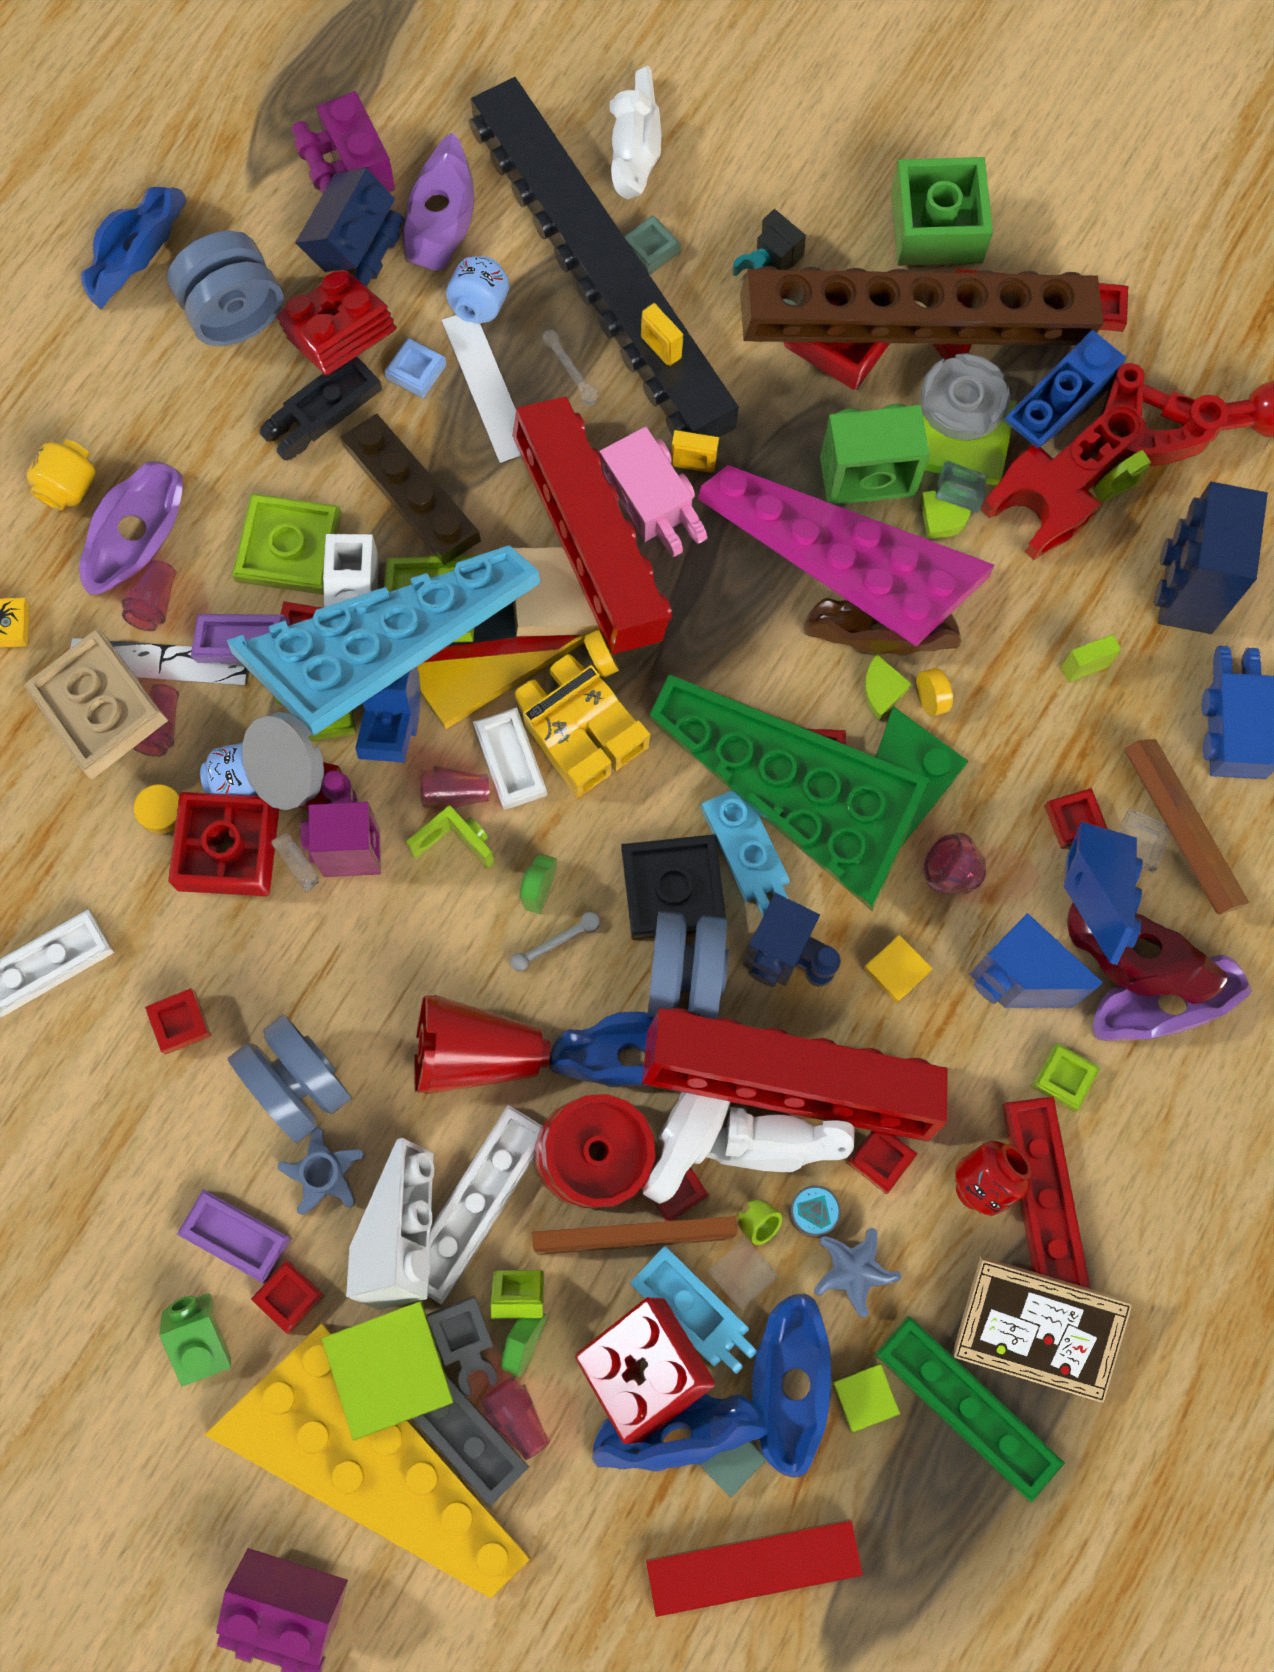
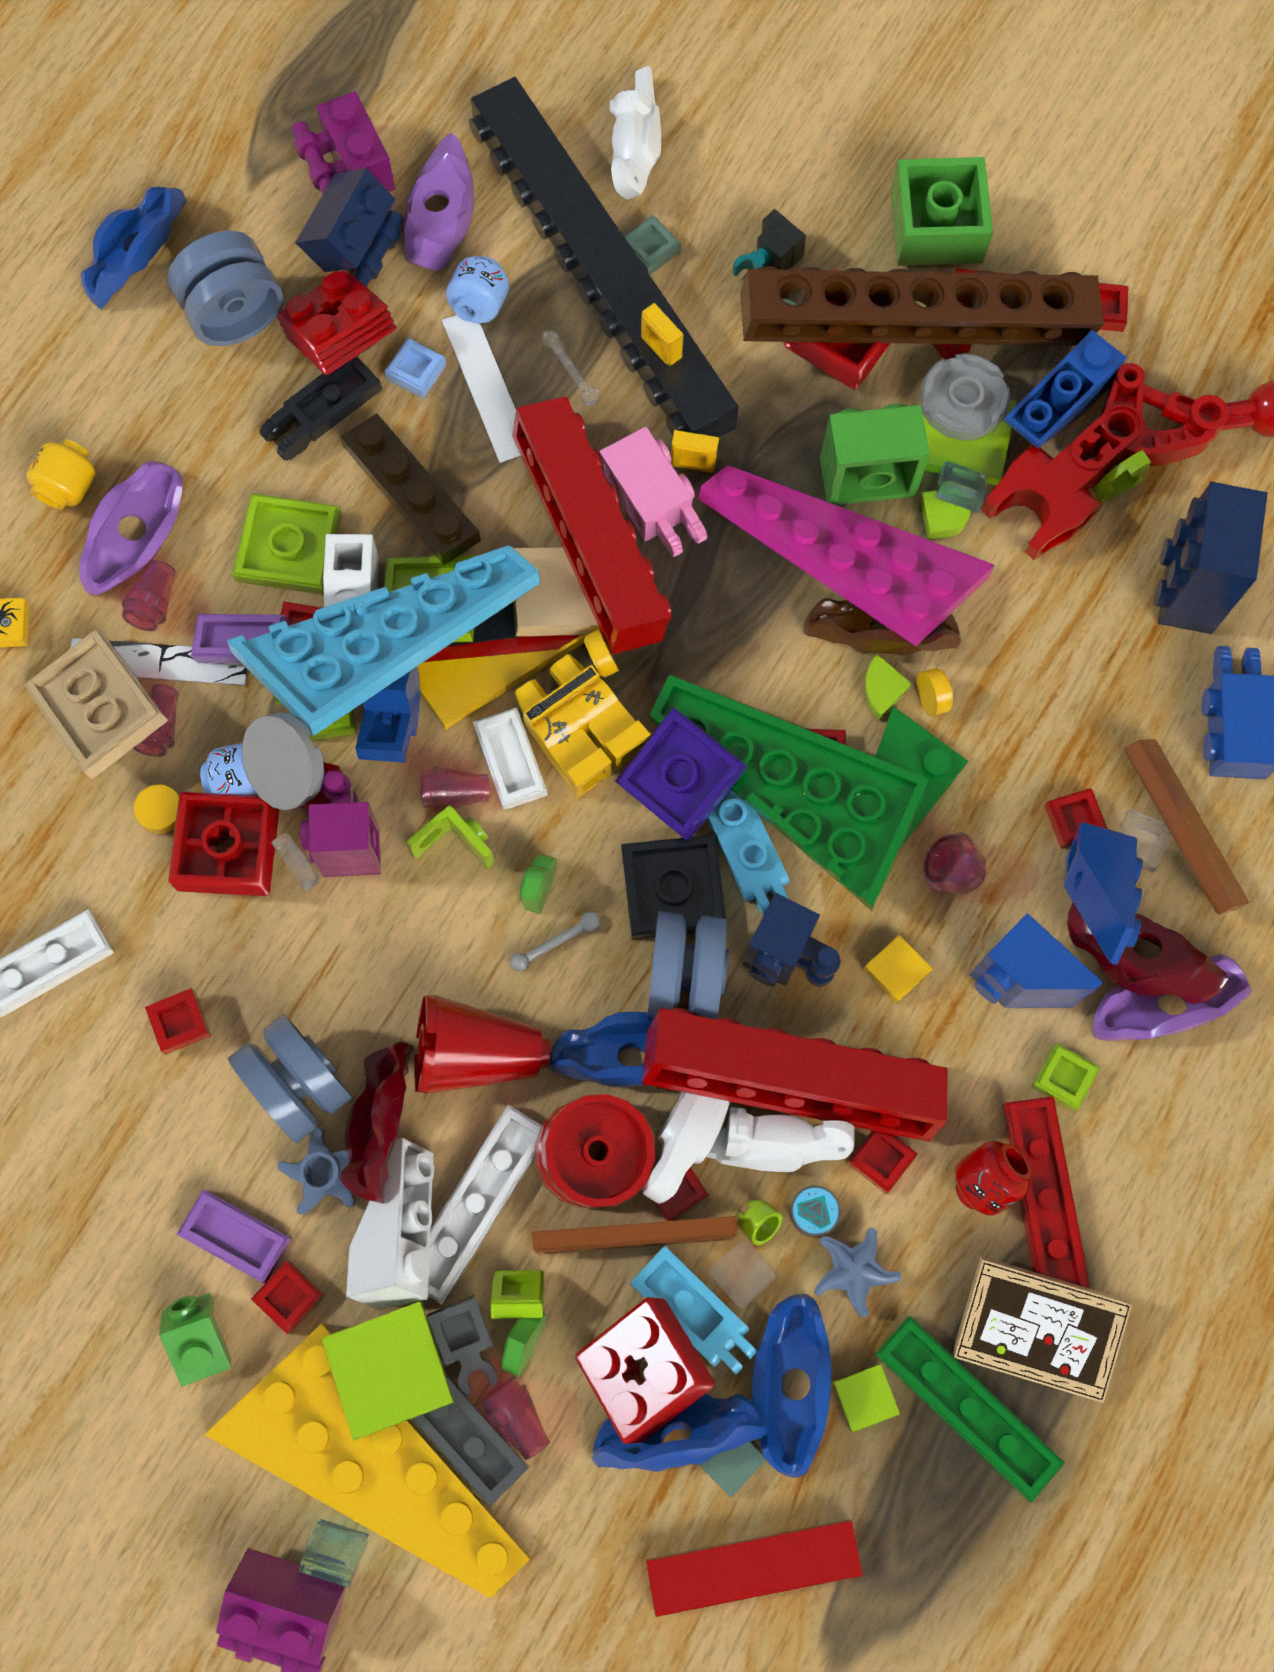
(333, 1553): none -> clear light blue tile
(375, 1121): none -> dark red piece
(681, 774): none -> dark purple tile
(1091, 658): lime tile -> none

